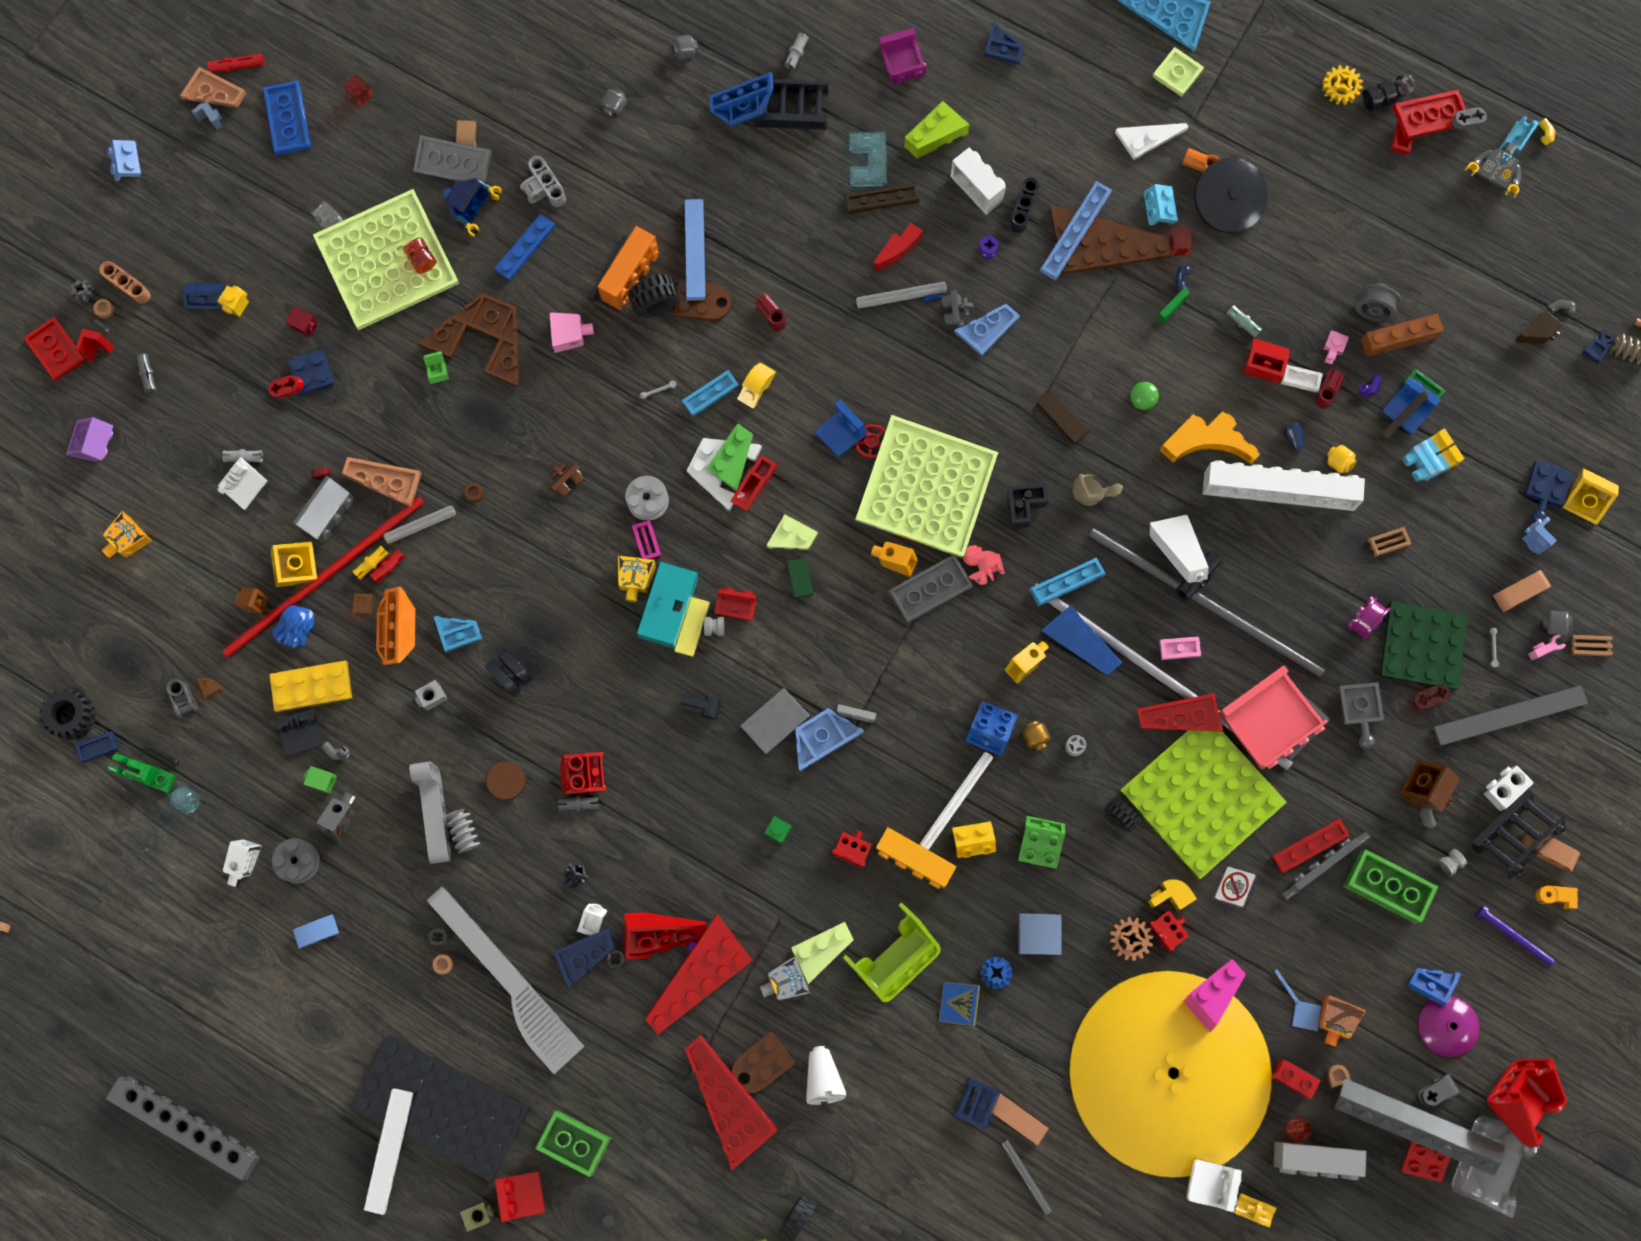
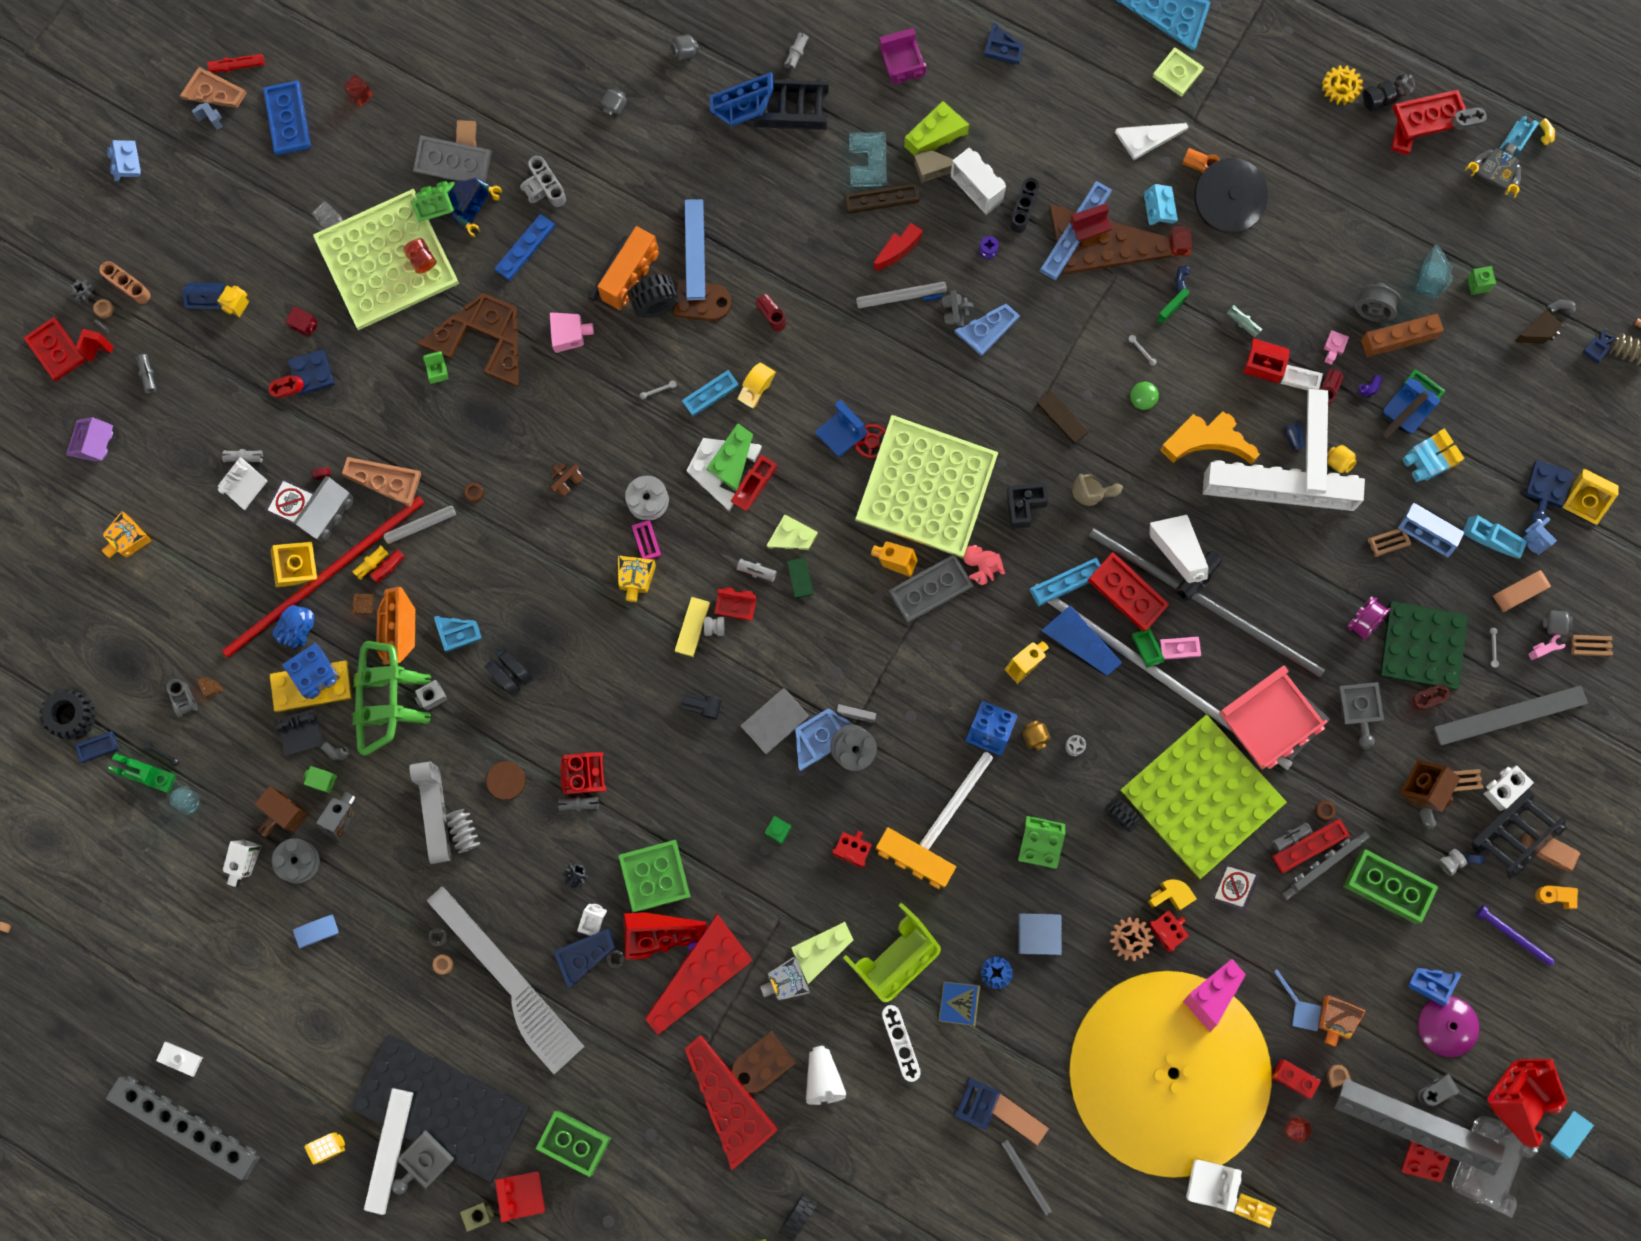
(179, 1059): none -> white plate
(252, 600): dark orange slope -> none
(280, 811): none -> reddish brown brick
(288, 501): none -> piece
(311, 671): none -> blue brick
(325, 1148): none -> yellow slope
(389, 713): none -> bright green piece
(423, 1161): none -> dark grey plate
(432, 201): none -> bright green bracket
(654, 876): none -> bright green plate
(667, 605): teal brick -> none
(756, 570): none -> light grey pin
(853, 747): none -> dark grey wheel
(903, 1042): none -> white beam
(932, 165): none -> dark tan slope
(974, 839): yellow bracket -> none
(1091, 222): none -> dark red panel
(1128, 592): none -> red plate
(1132, 339): none -> light grey hinge
(1148, 648): none -> green tile
(1187, 715): red wing -> none
(1292, 837): none -> dark grey pin
(1316, 441): none -> white tile
(1320, 1159): light grey brick -> none
(1325, 810): none -> reddish brown tile
(1431, 530): none -> brick
(1434, 273): none -> clear light blue slope
(1474, 859): none -> dark blue tile
(1477, 779): none -> medium nougat tile
(1481, 280): none -> bright green brick
(1494, 536): none -> medium azure slope
(1571, 1135): none -> medium azure hinge

